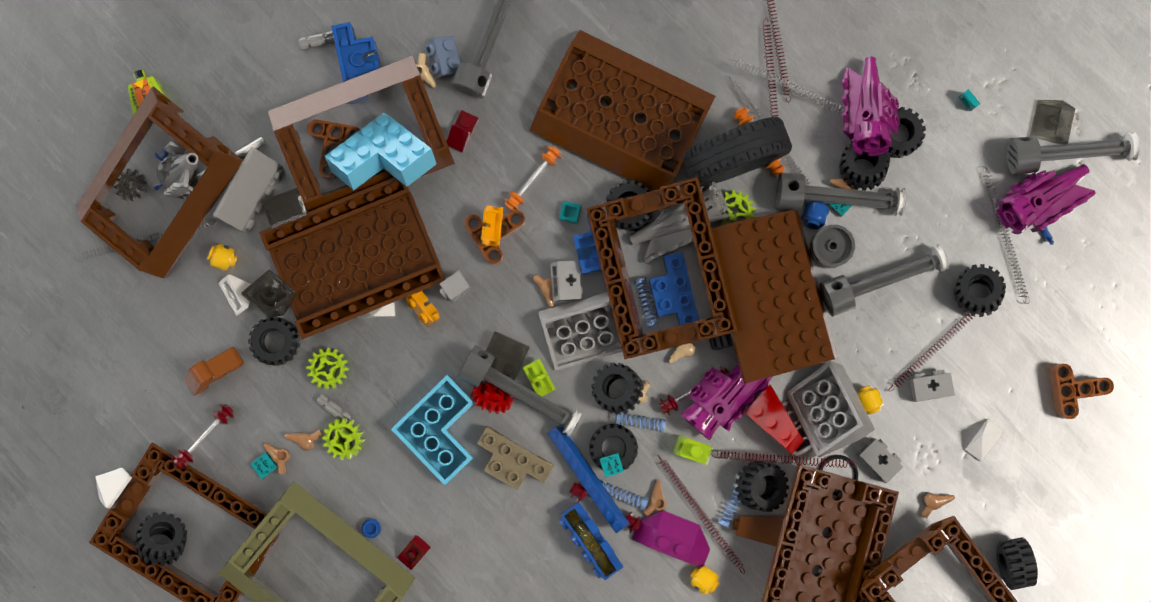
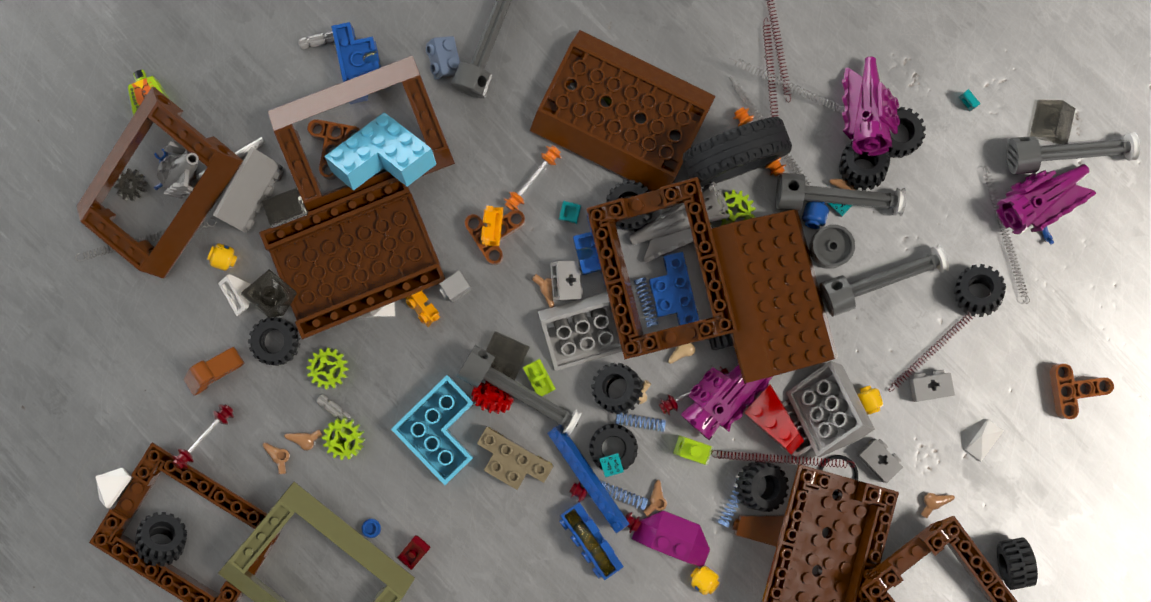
(264, 465): teal tile -> none
(425, 71): tan animal -> none
(462, 131): dark red slope -> none
(703, 517): piece -> none

